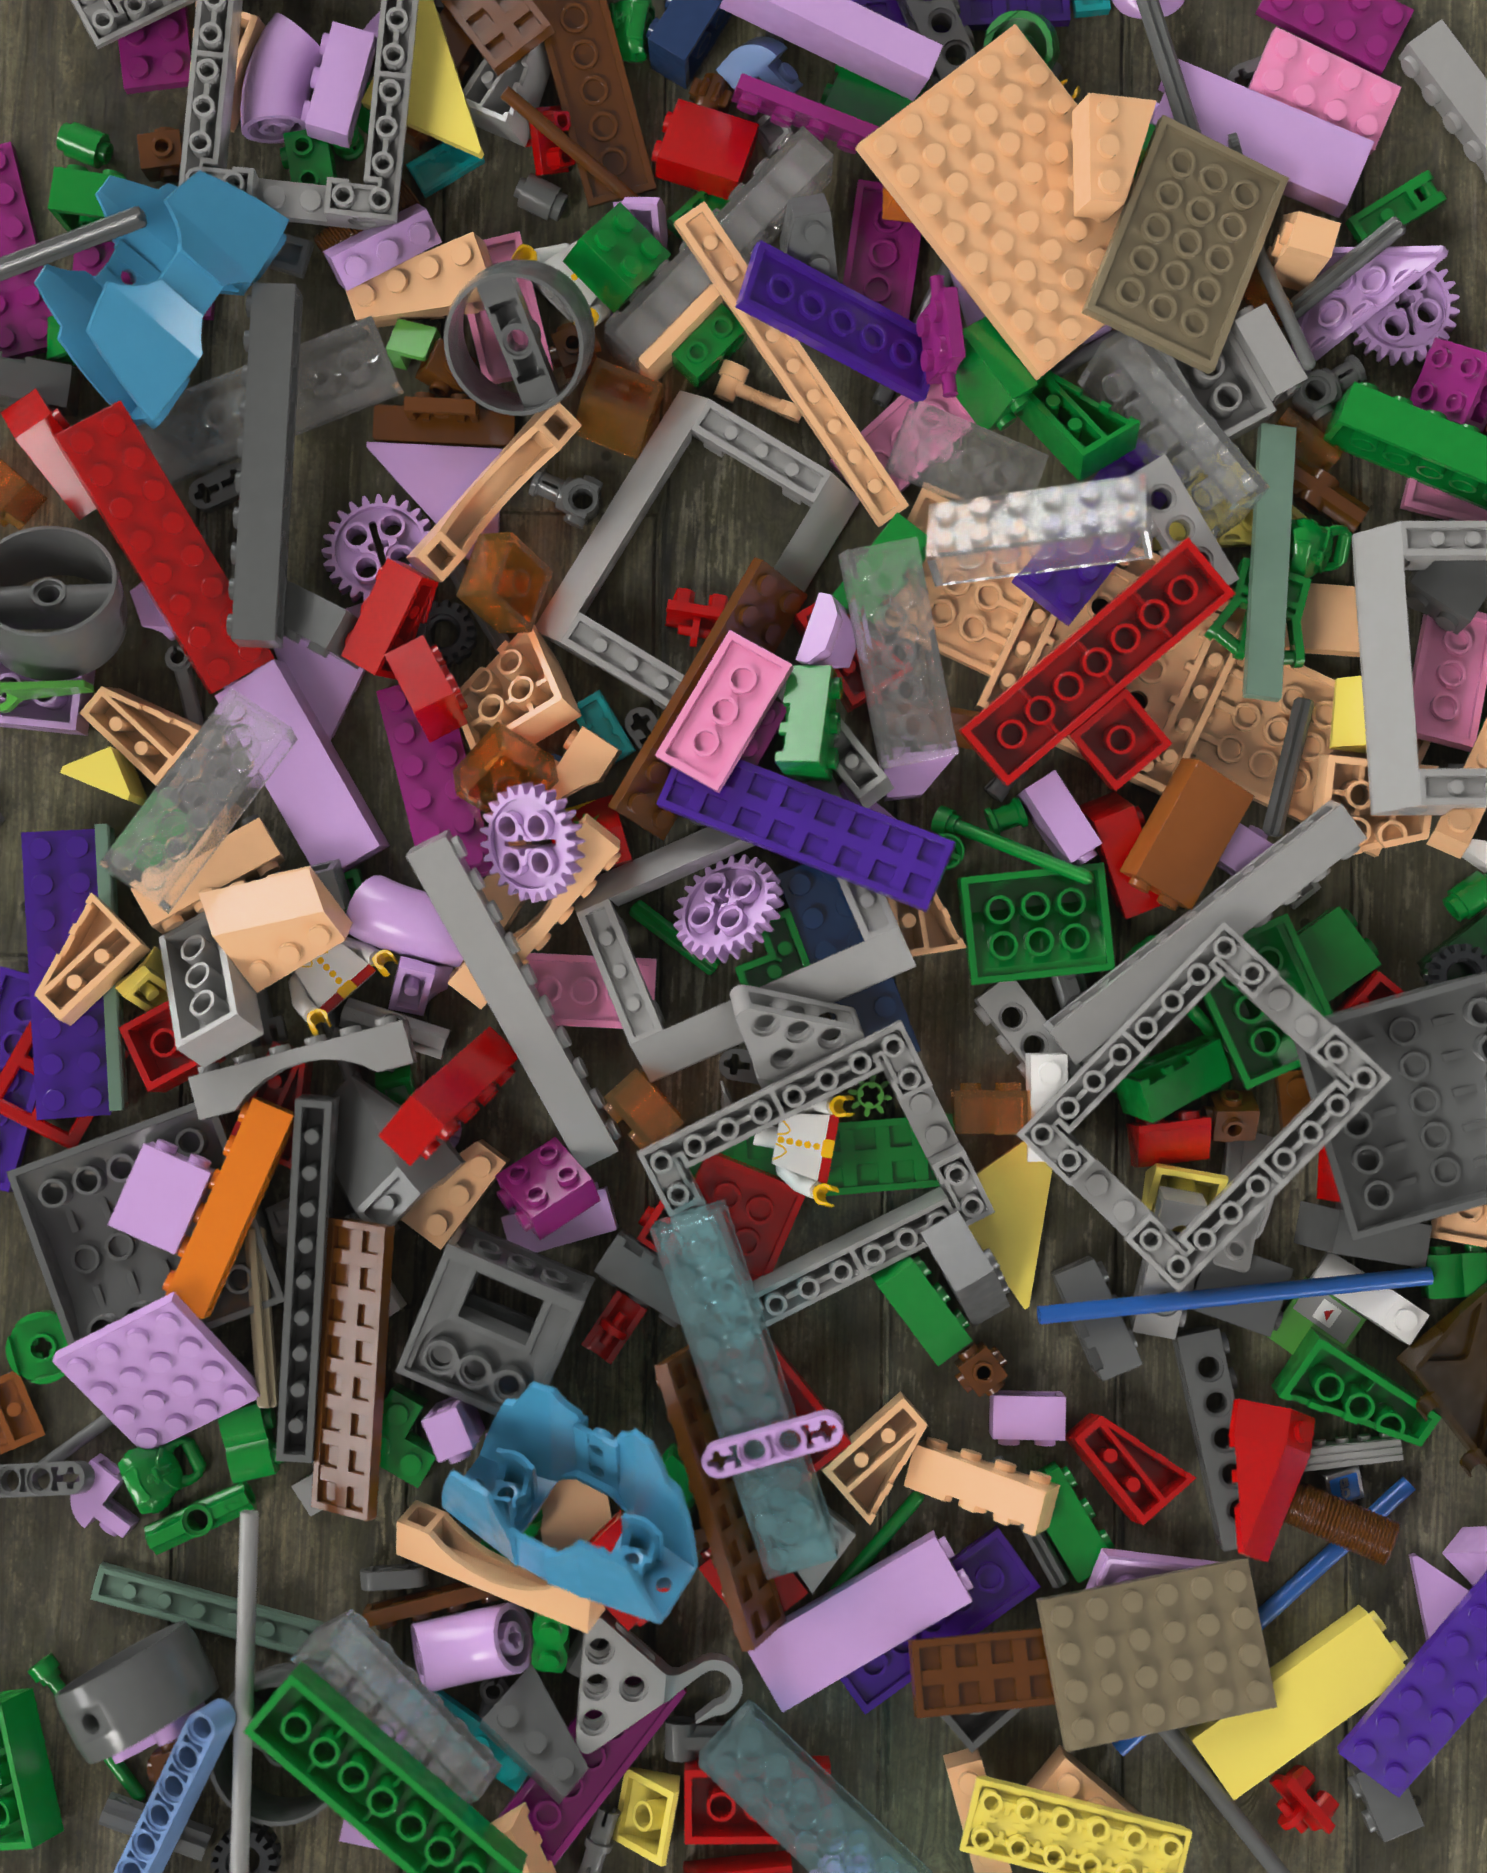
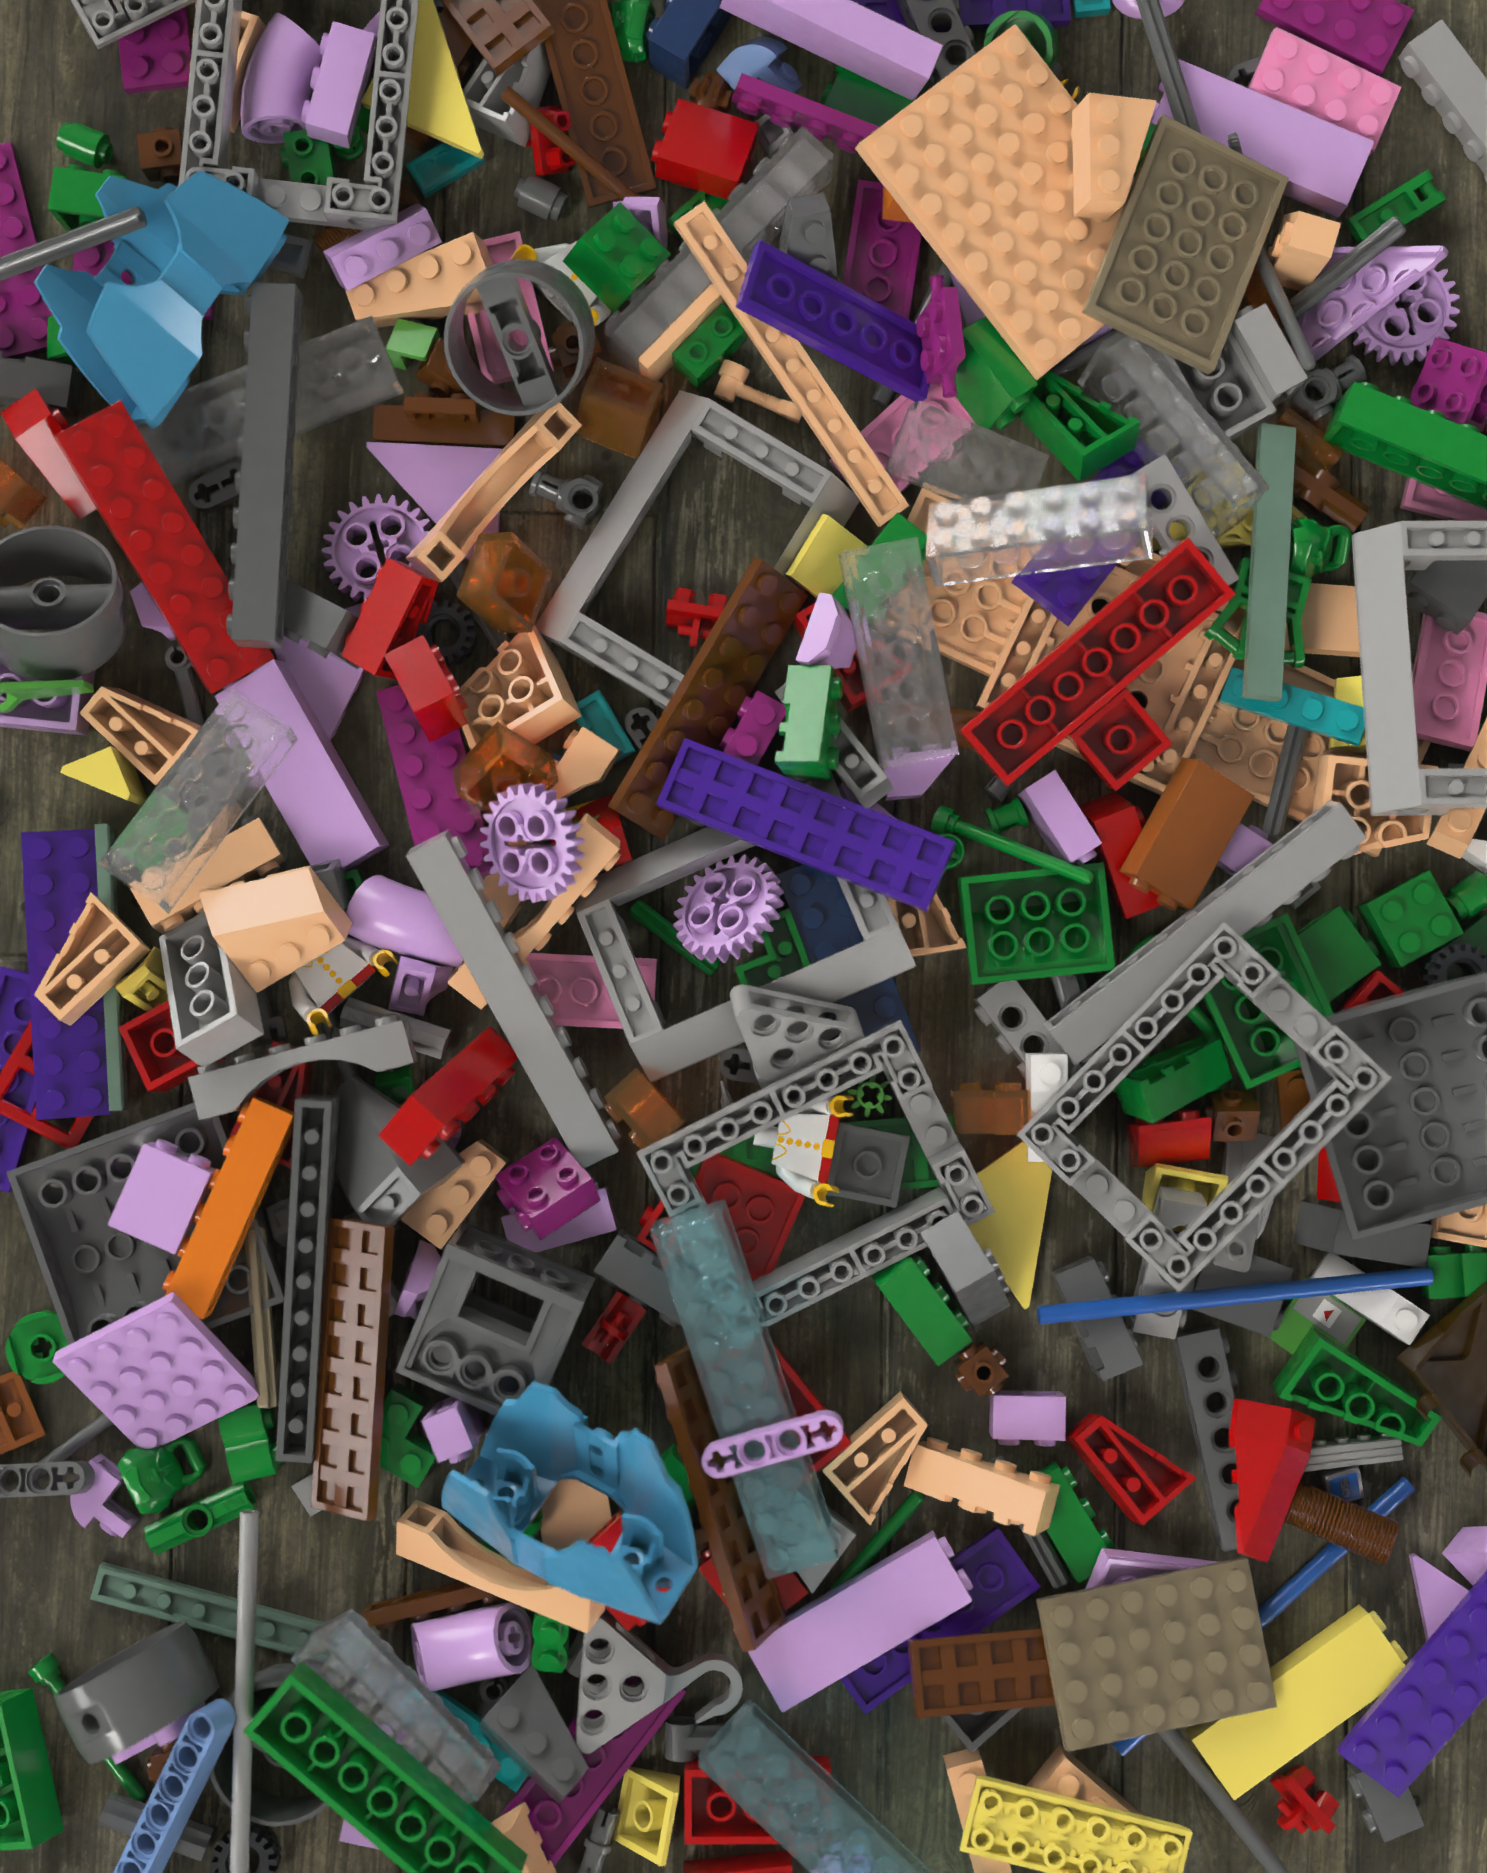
(394, 1577): dark grey beam -> none
(417, 1280): none -> lavender slope
(724, 711): bright pink plate -> none
(817, 563): none -> light yellow tile
(868, 1164): none -> dark grey plate
(1300, 709): none -> teal plate
(1409, 919): none -> green brick

